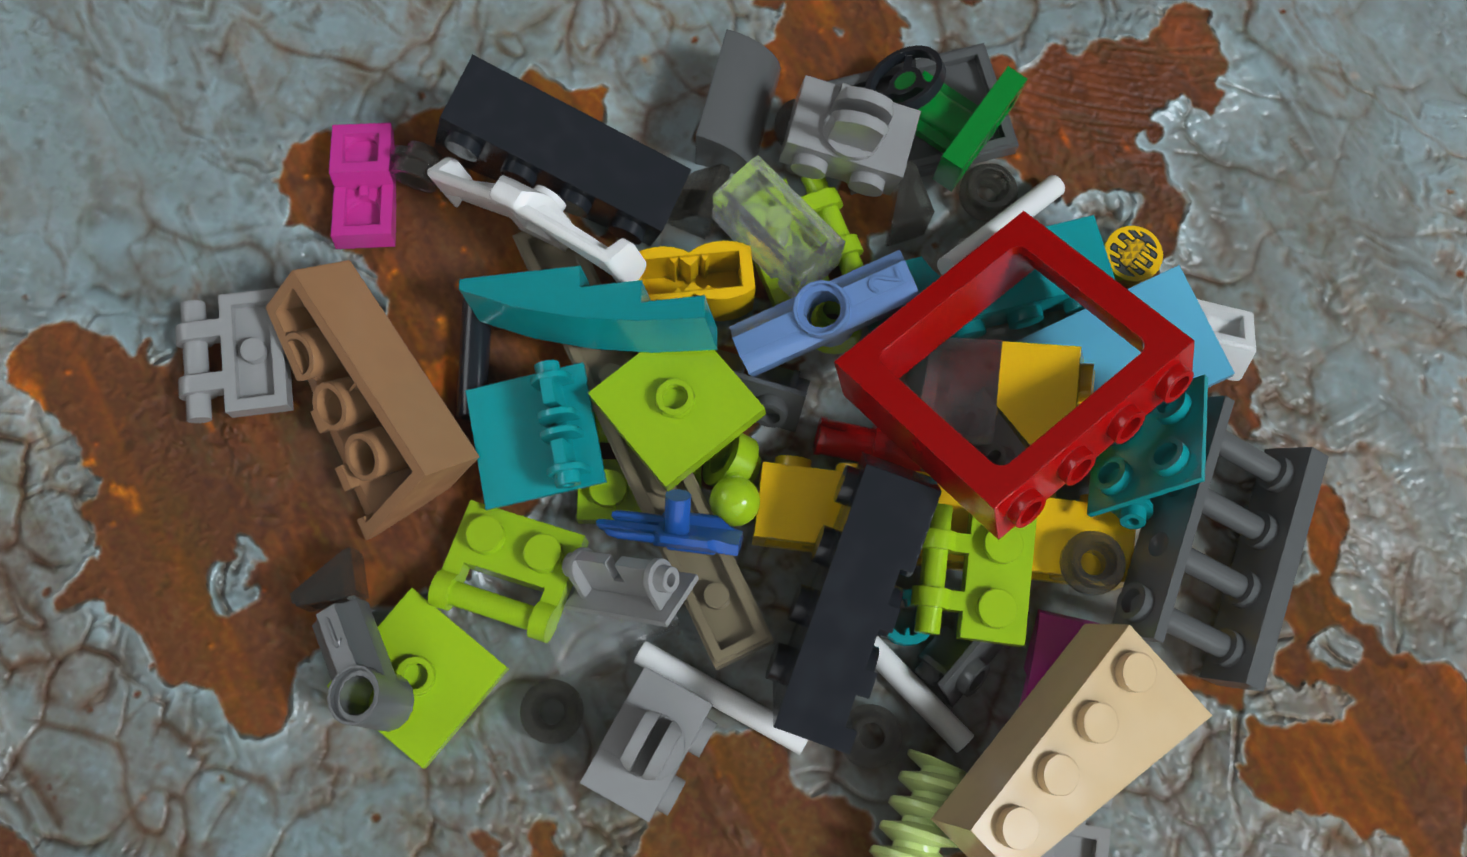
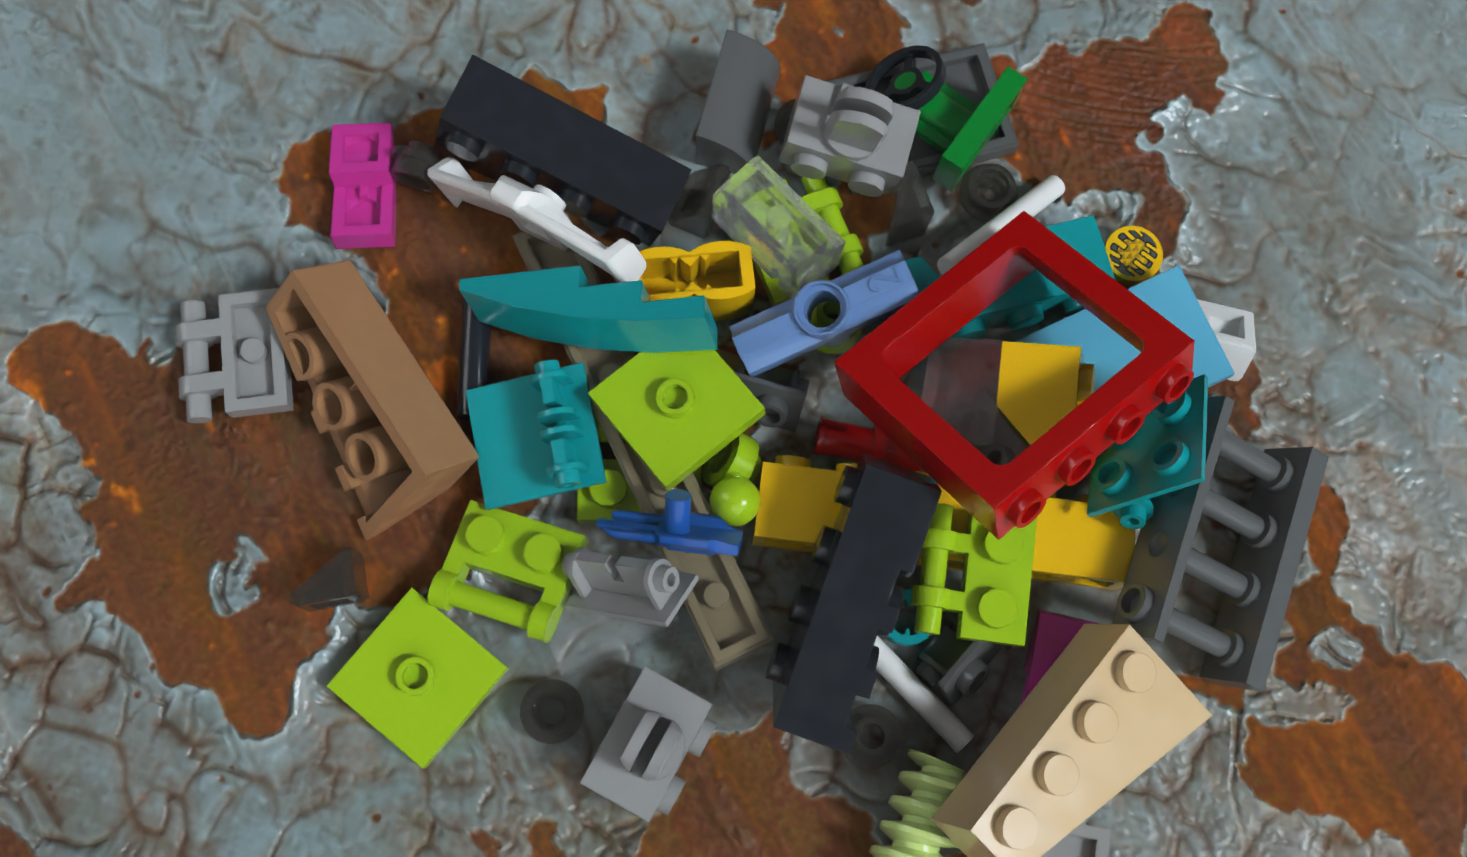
(358, 666): dark grey piece -> none
(720, 695): white bar -> none
(1110, 557): clear smoke plate -> none

